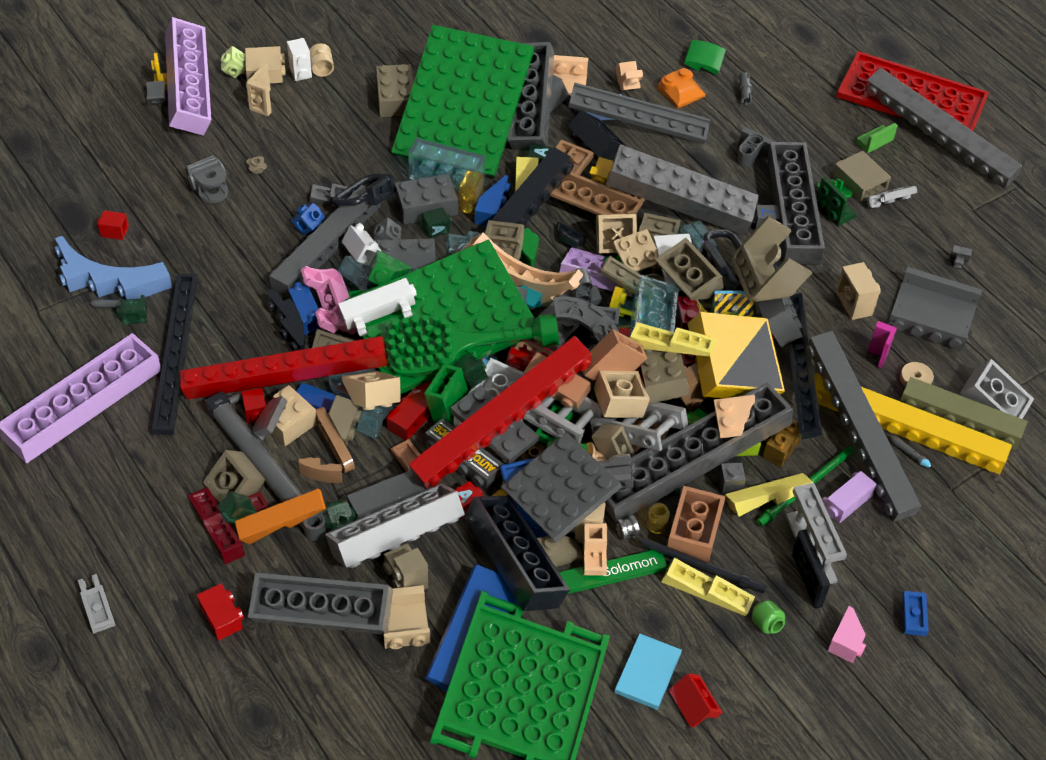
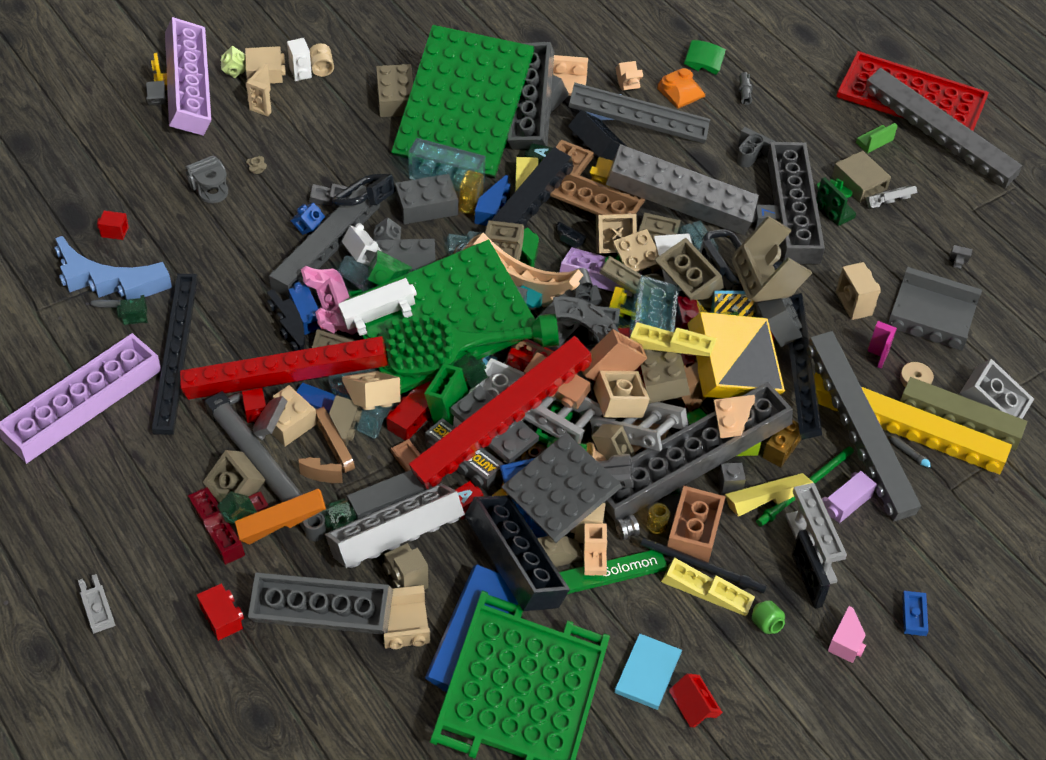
(436, 222): clear green brick -> none

